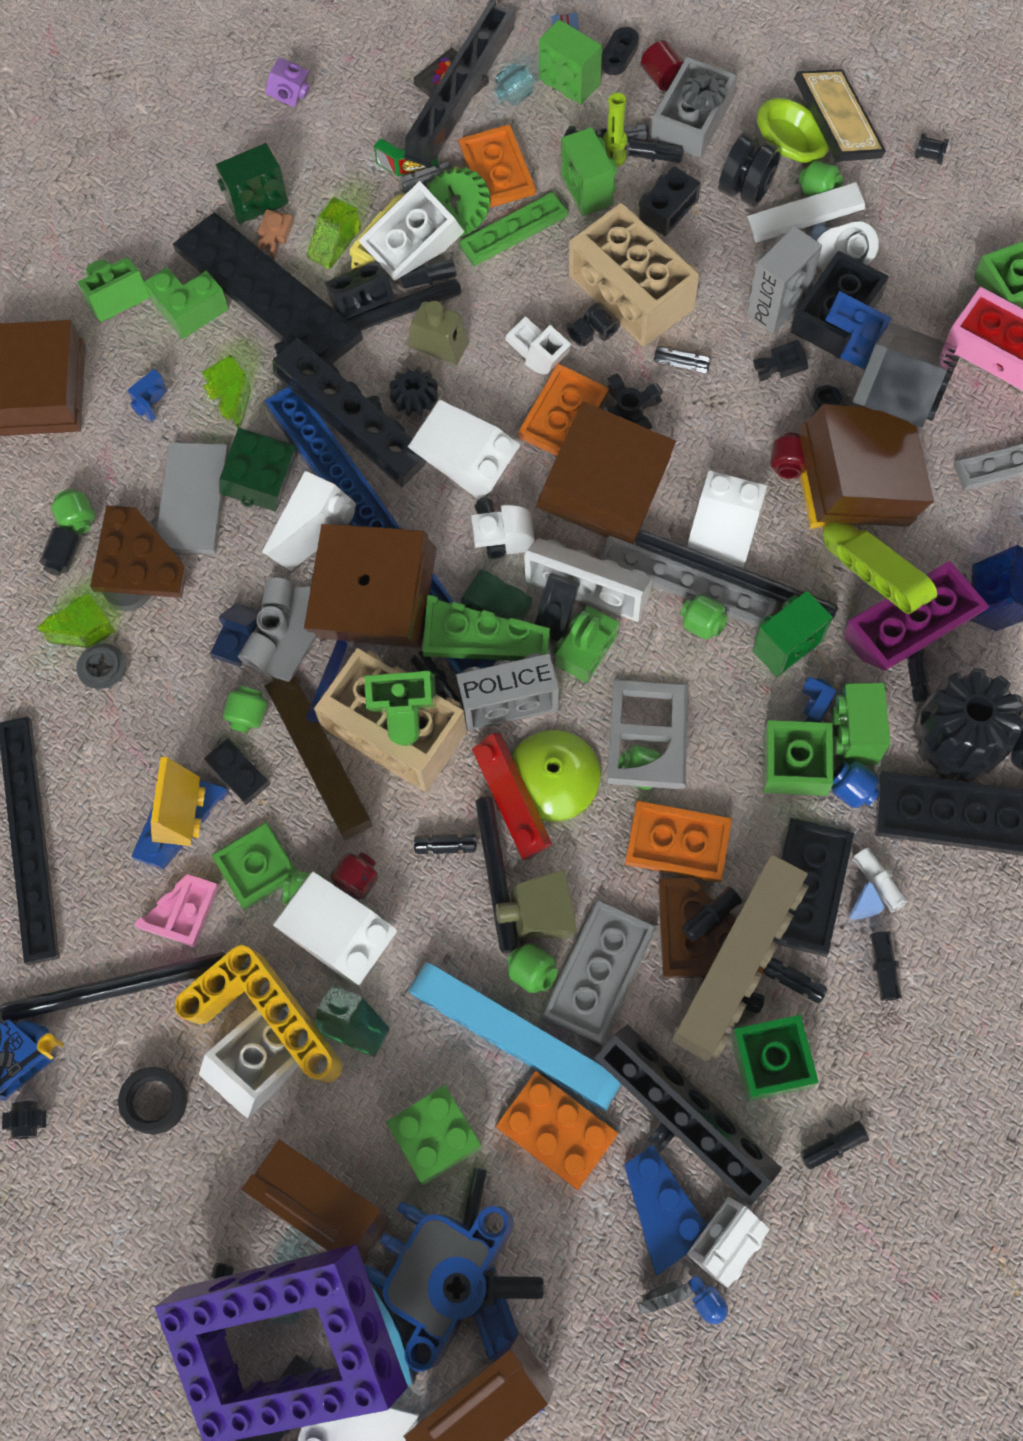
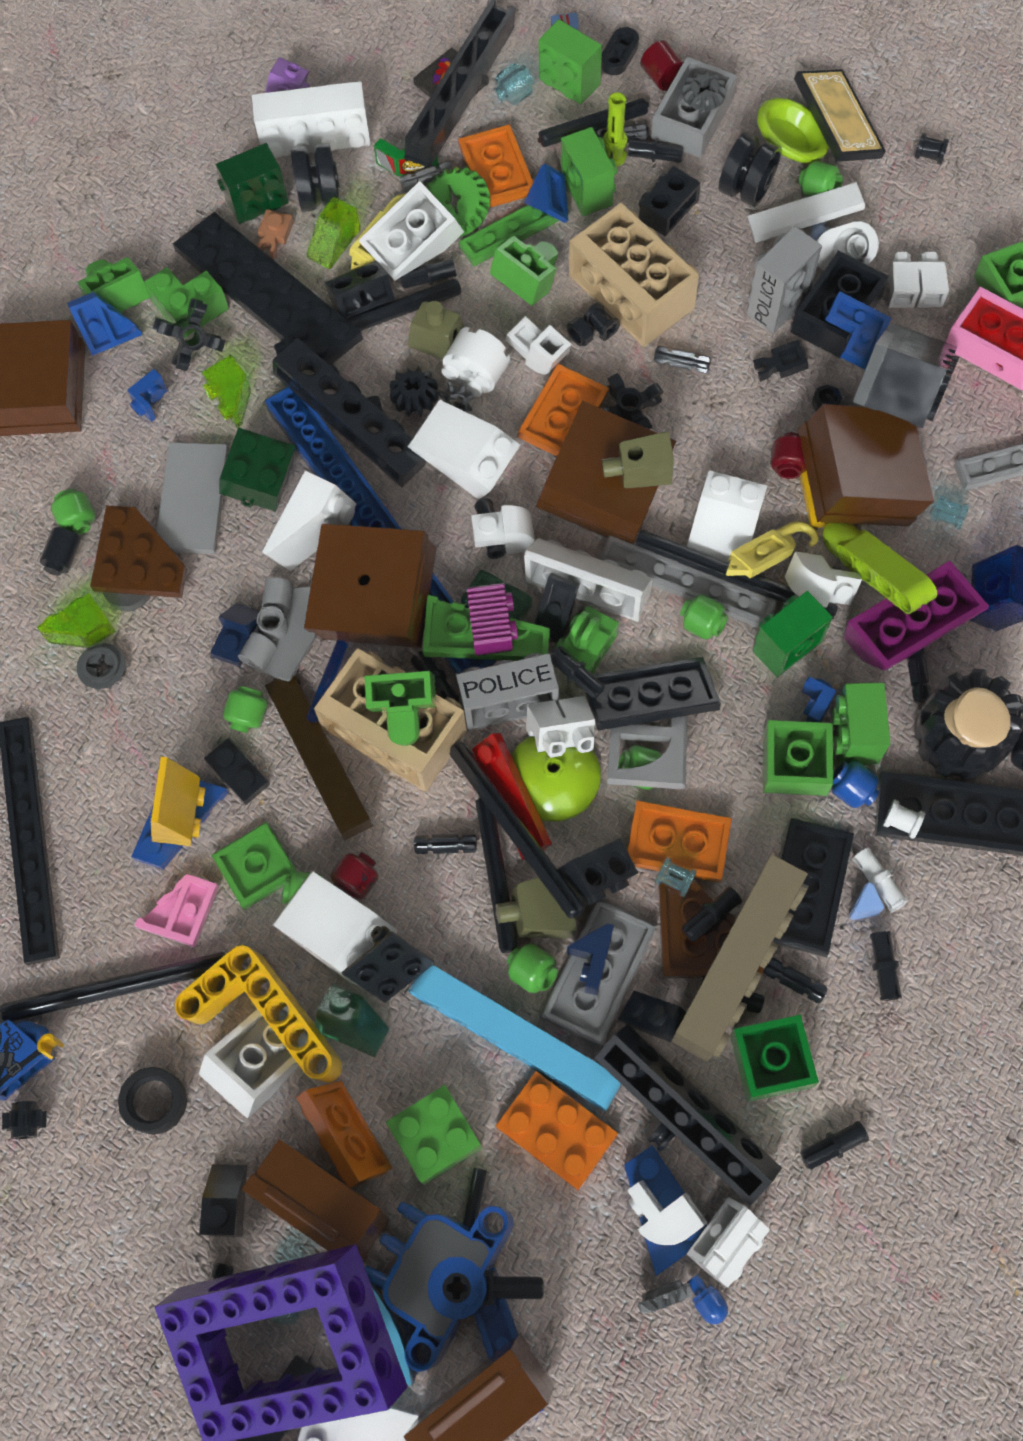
(101, 323): none -> blue wing
(182, 356): none -> black pin
(223, 1201): none -> black slope
(312, 118): none -> white brick
(315, 177): none -> black wheel
(344, 1133): none -> orange plate
(387, 965): none -> black hinge
(453, 393): none -> black gear
(475, 361): none -> white brick
(490, 619): none -> magenta brick
(517, 831): none -> black axle
(525, 268): none -> bright green brick
(549, 193): none -> blue slope
(561, 725): none -> white hips
(576, 671): none -> black axle
(594, 948): none -> dark blue slope
(596, 120): none -> black axle
(604, 870): none -> black brick
(642, 461): none -> olive torso
(652, 1015): none -> black plate
(654, 693): none -> black tile
(665, 1225): none -> white brick
(670, 867): none -> clear light blue bush
(768, 549): none -> light yellow plate
(826, 585): none -> white brick
(904, 819): none -> white bush
(917, 281): none -> white hips
(950, 512): none -> clear light blue bush
(978, 718): none -> tan piece

